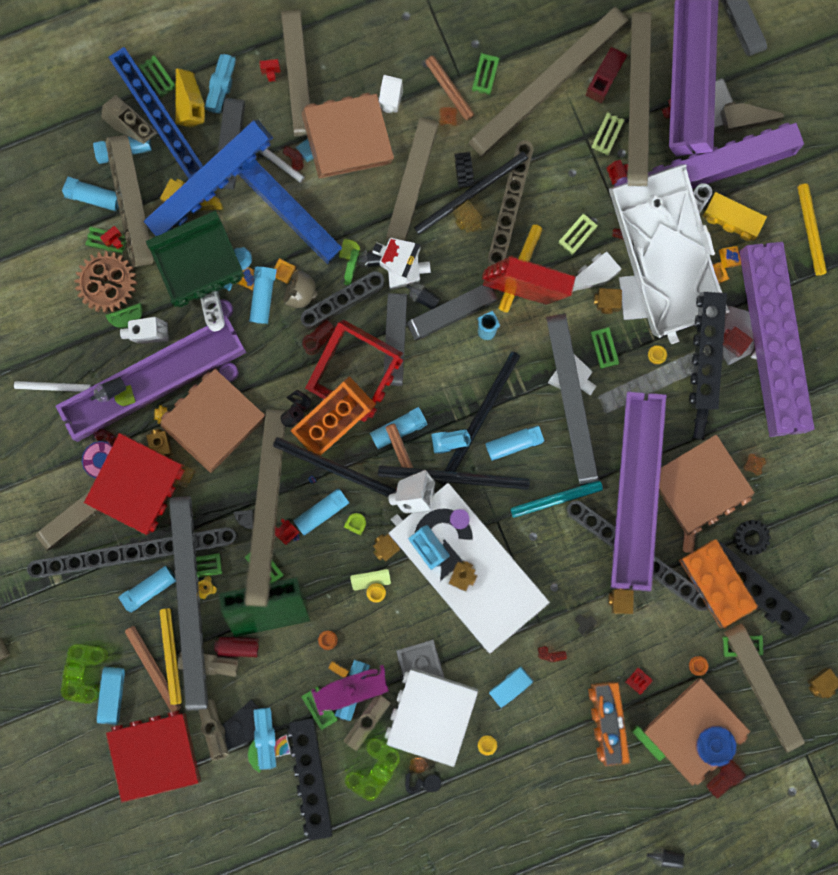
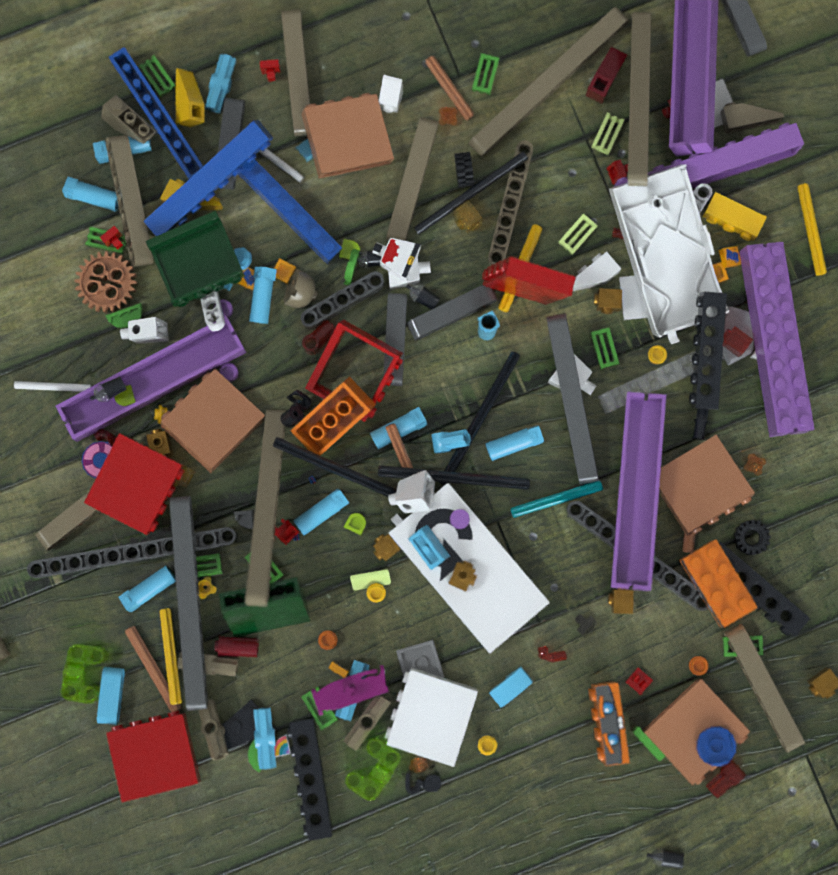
(296, 158): clear red arm -> none

